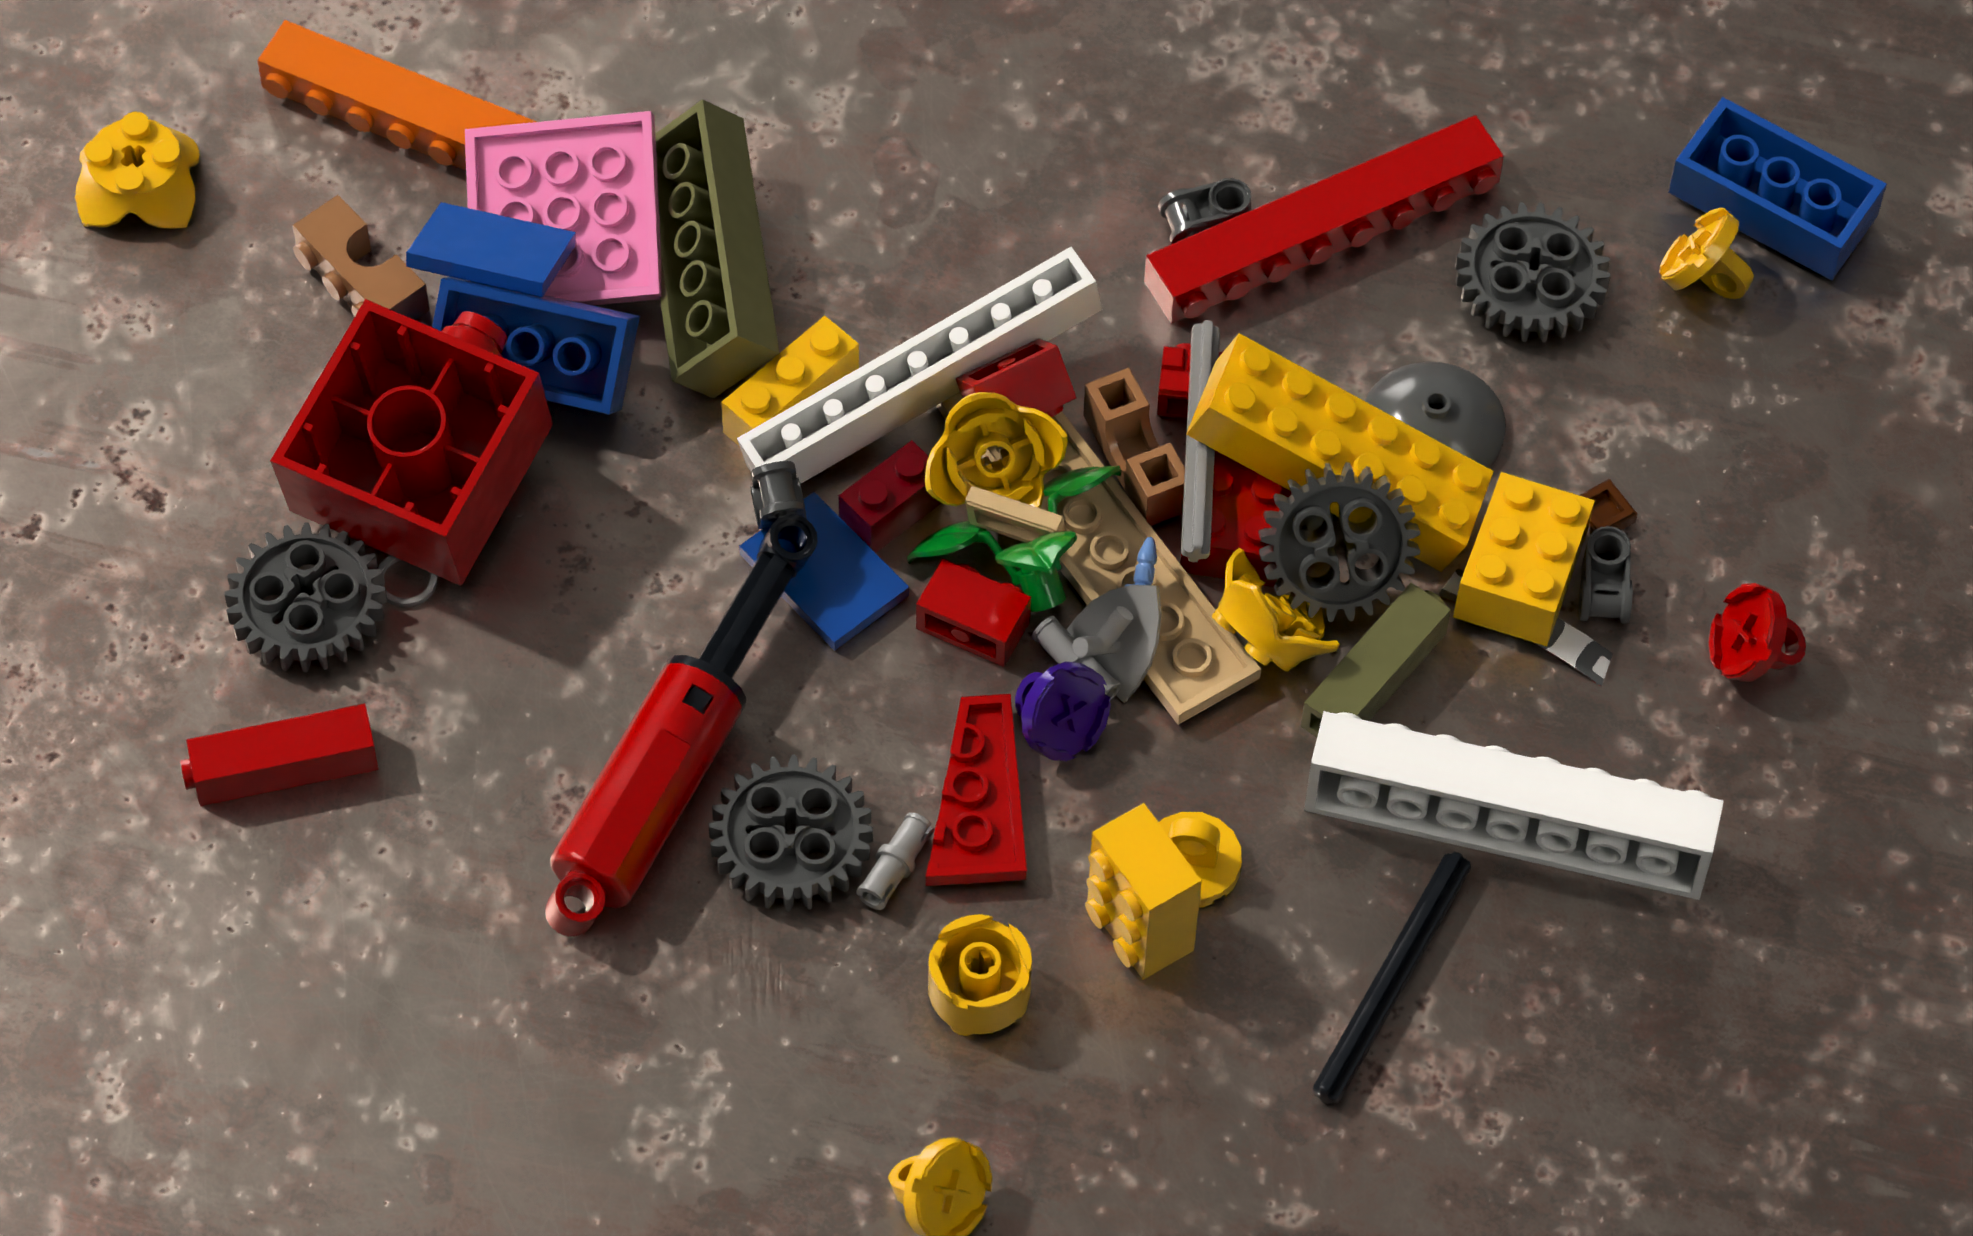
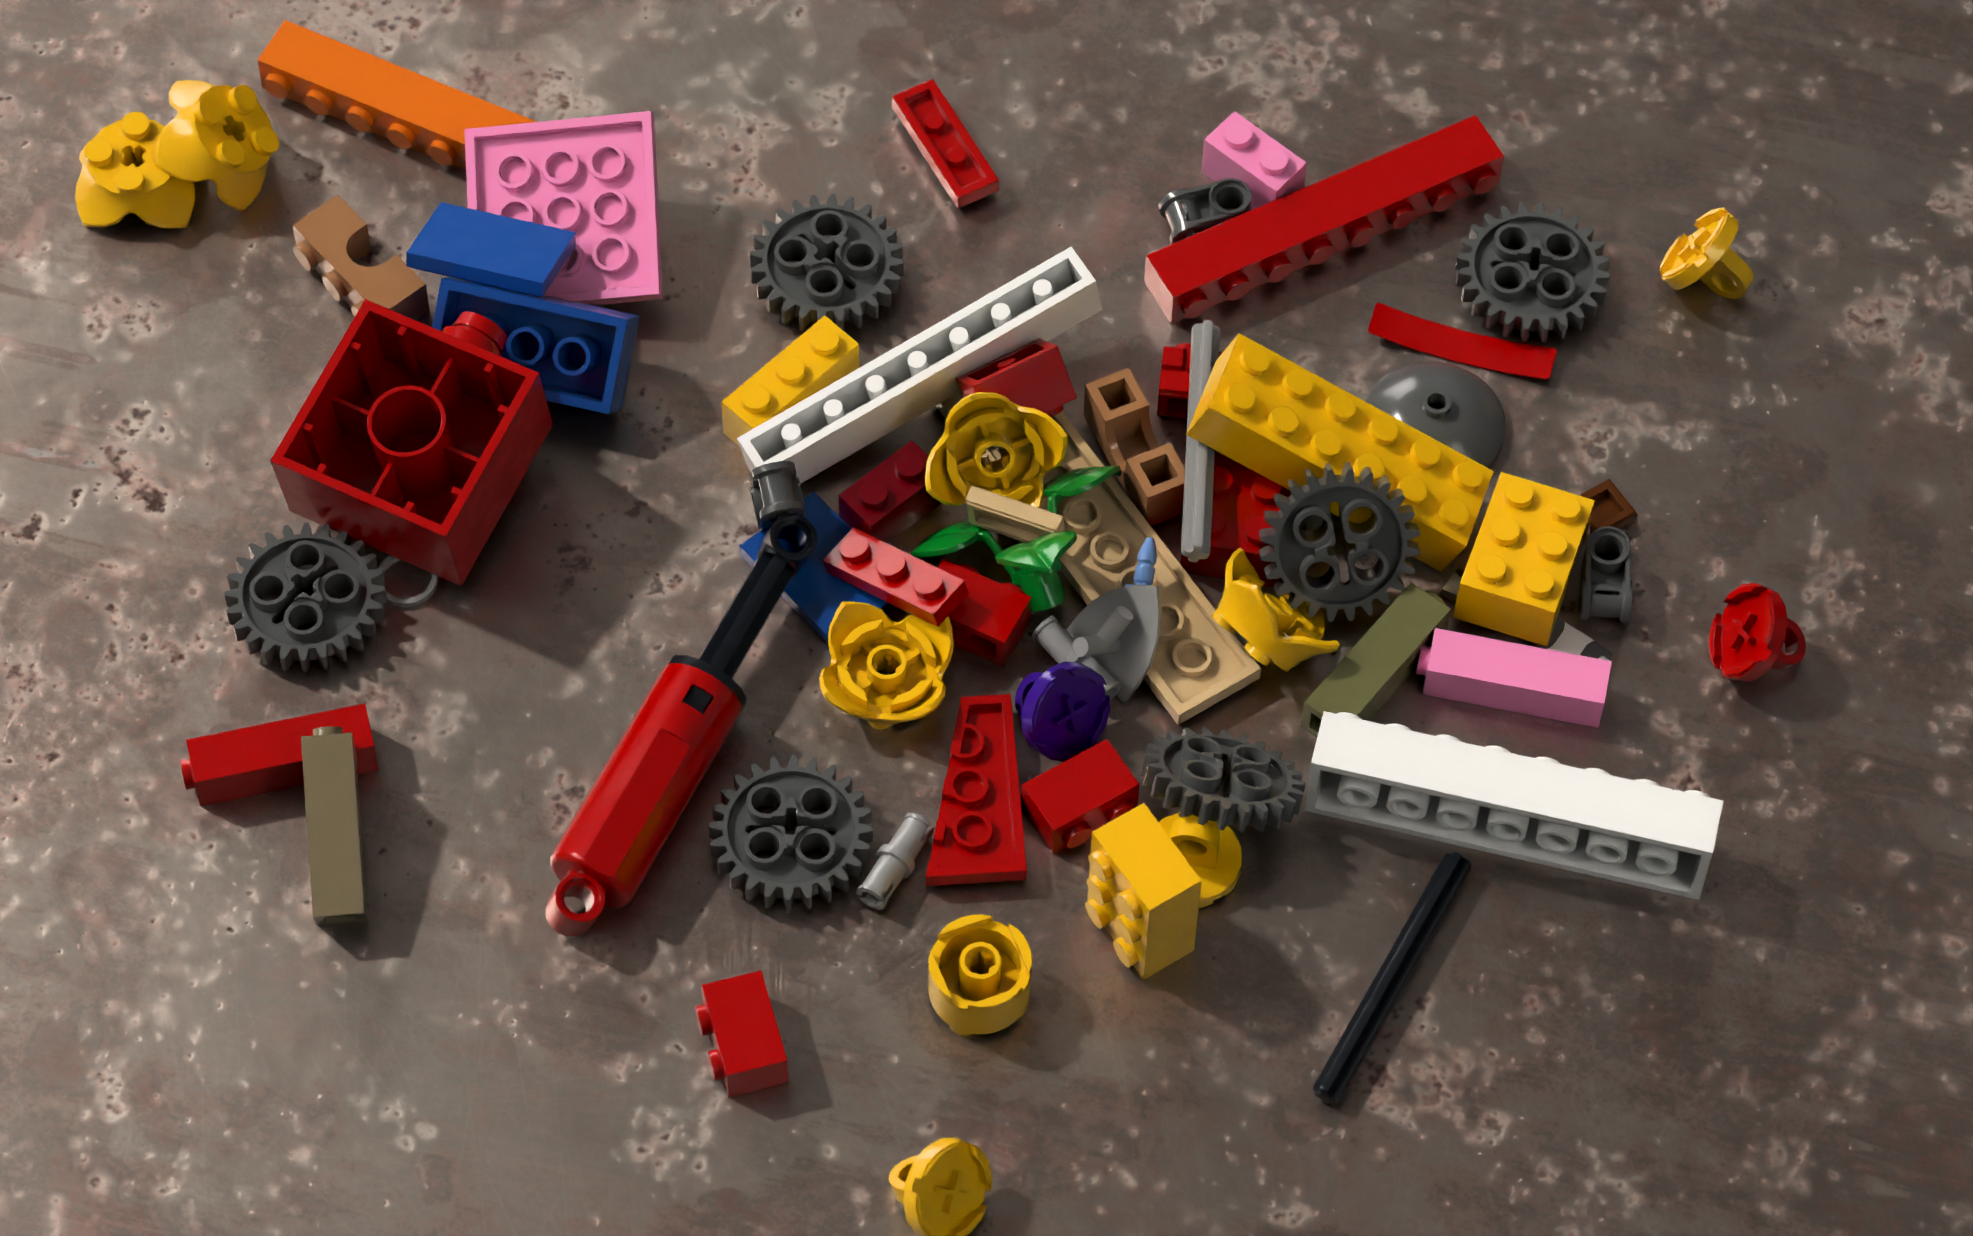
(217, 138): none -> yellow brick
(334, 827): none -> dark tan brick
(711, 252): olive brick -> none
(743, 1033): none -> red brick
(827, 263): none -> dark grey gear
(867, 641): none -> yellow brick
(895, 576): none -> plate
(945, 143): none -> red plate
(1079, 796): none -> red brick
(1250, 155): none -> bright pink brick
(1256, 786): none -> dark grey gear
(1461, 345): none -> red sticker
(1515, 677): none -> bright pink brick
(1778, 187): blue brick -> none

